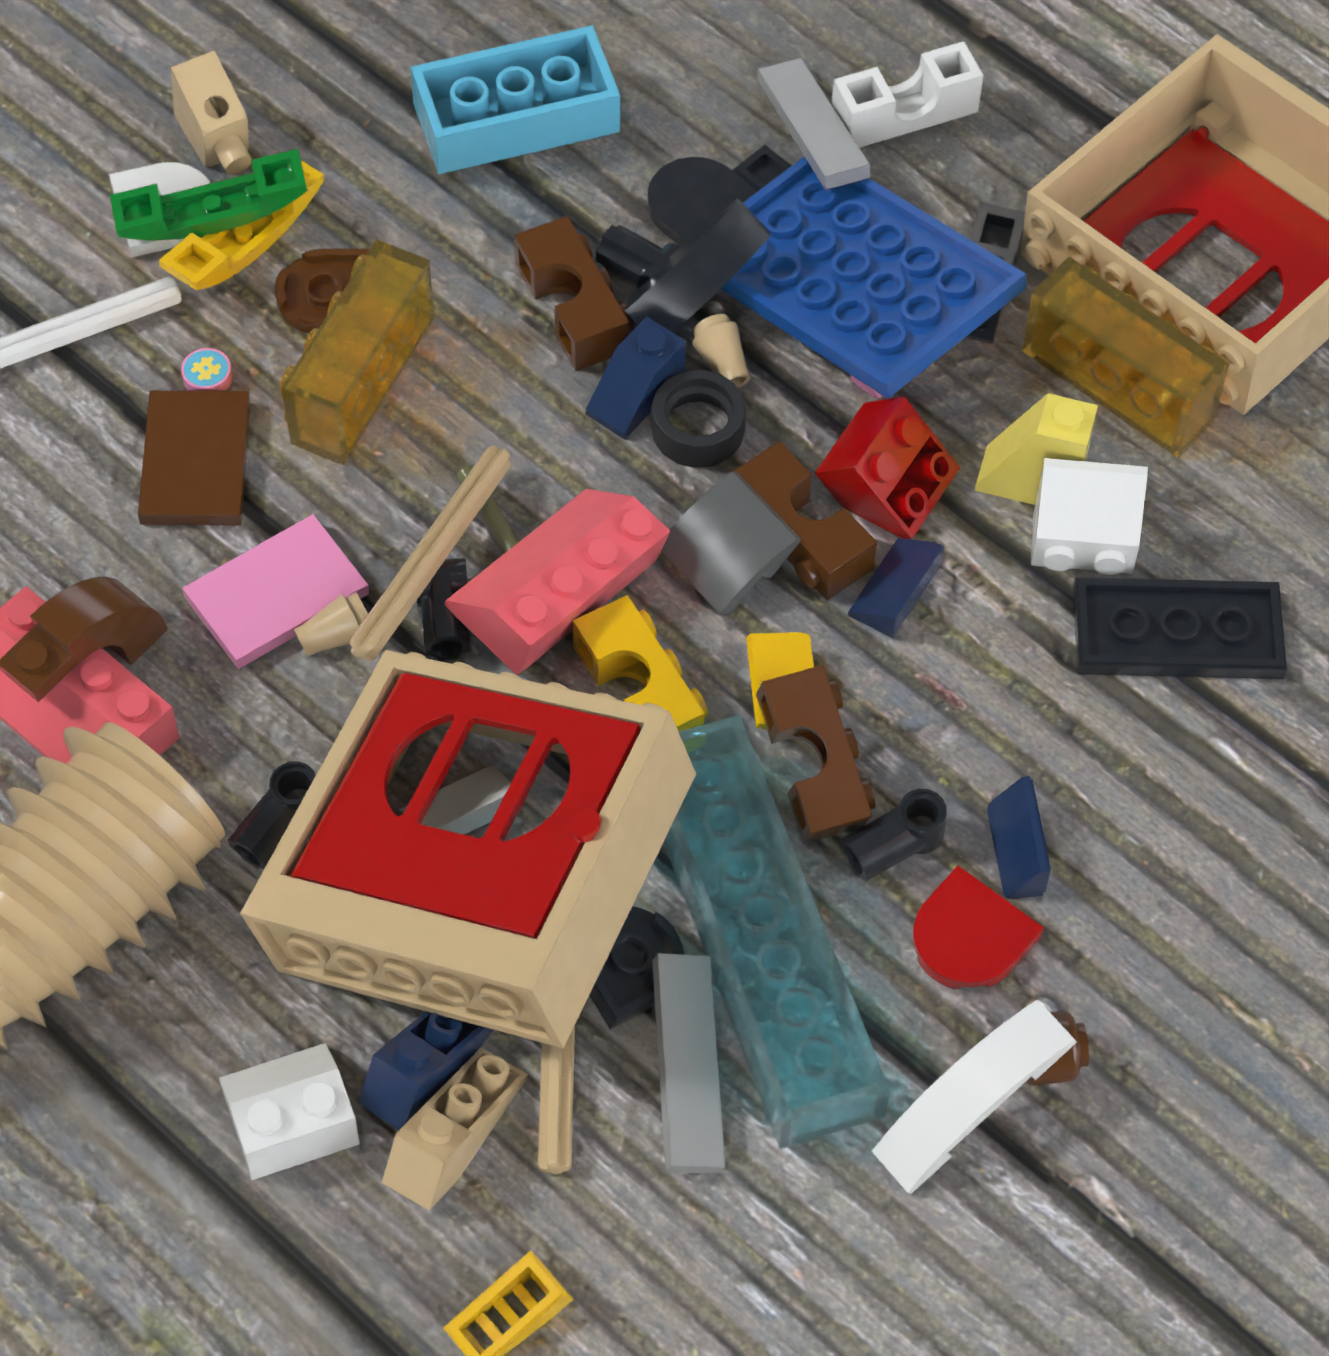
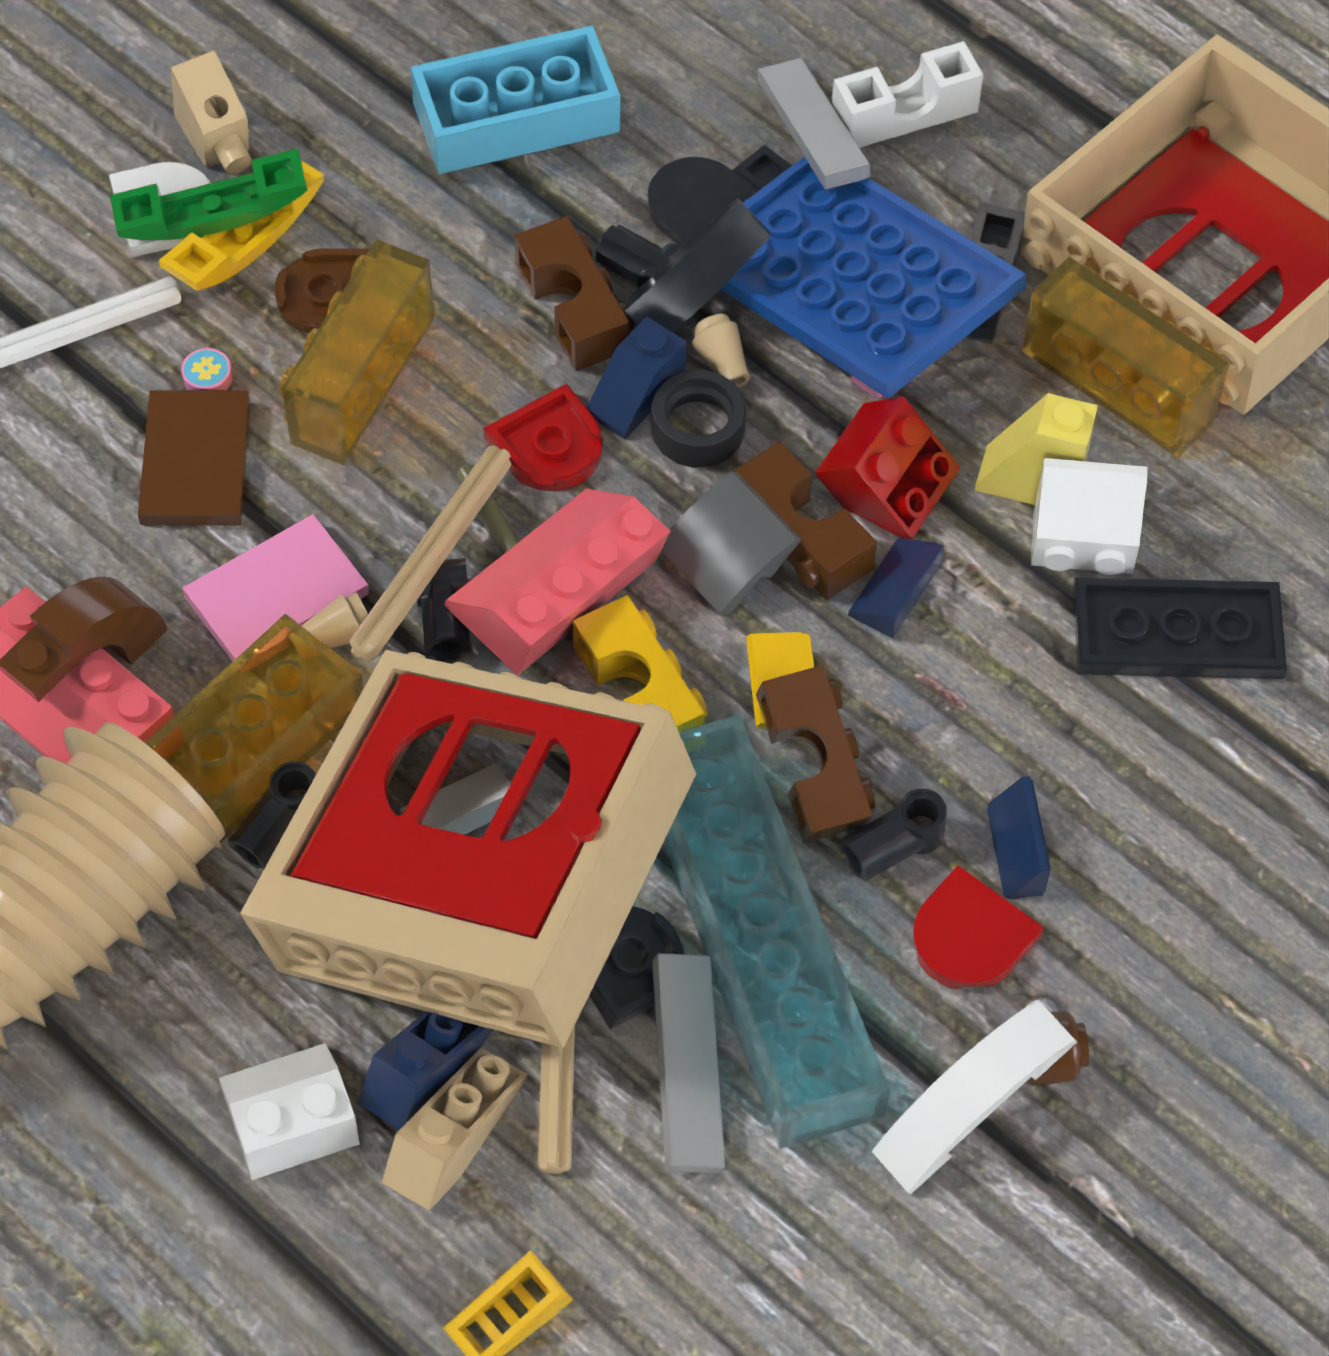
(258, 713): none -> clear yellow brick
(549, 441): none -> red tile

